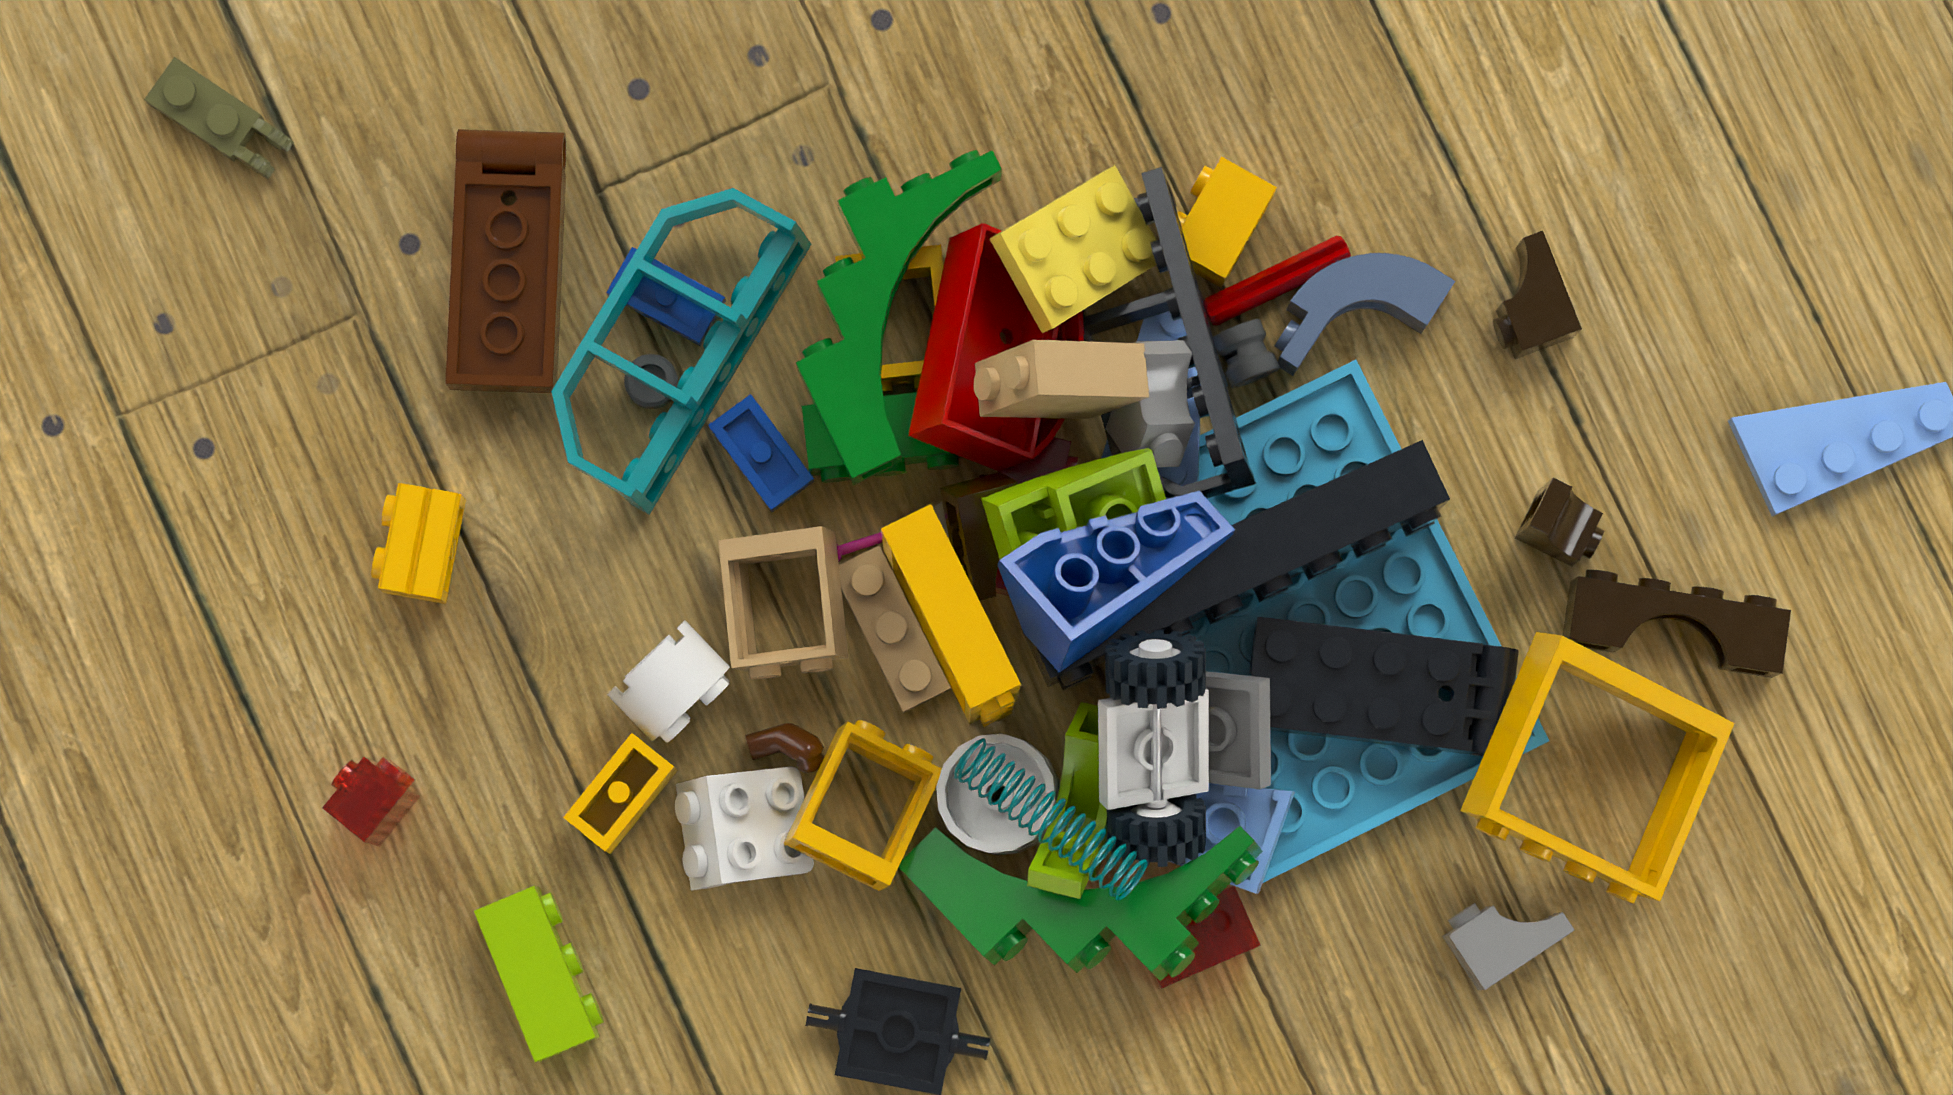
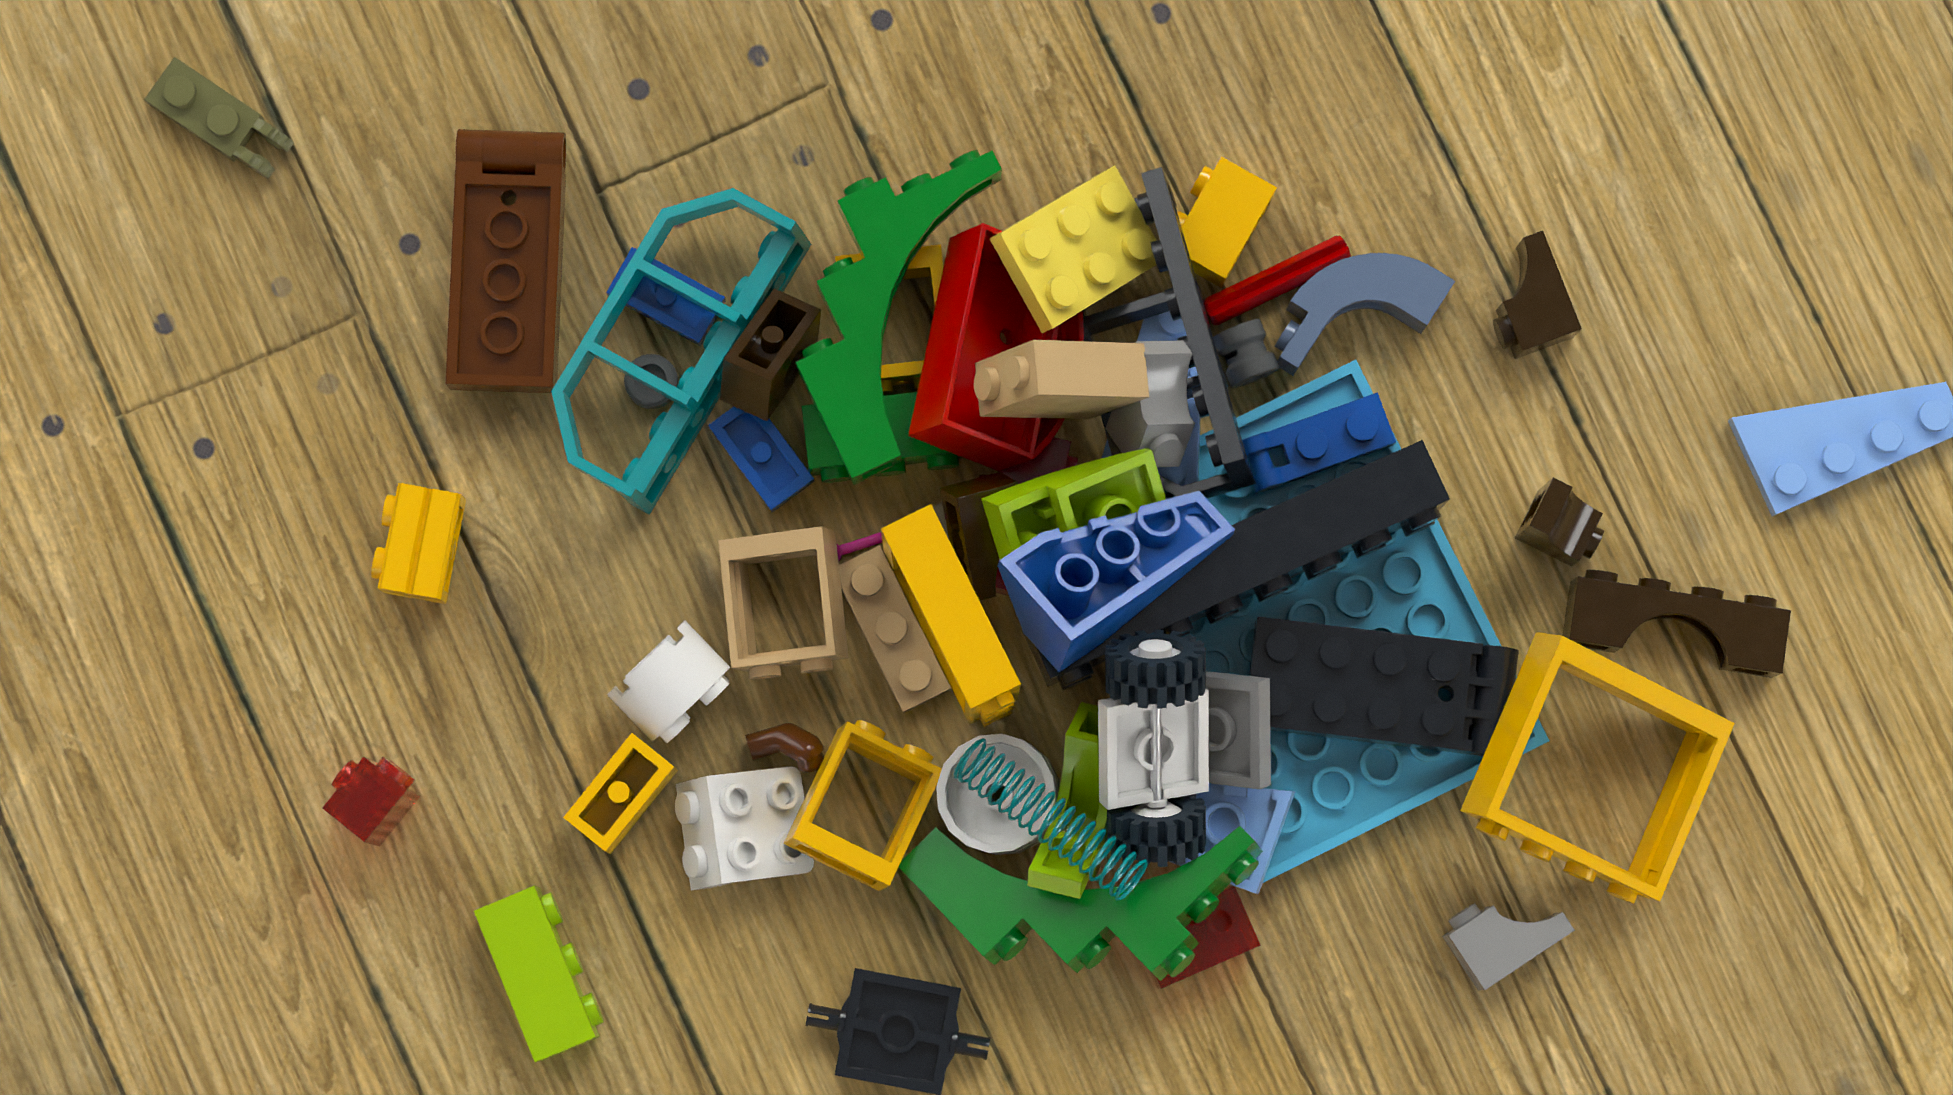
(765, 356): none -> dark brown brick
(1319, 442): none -> blue plate

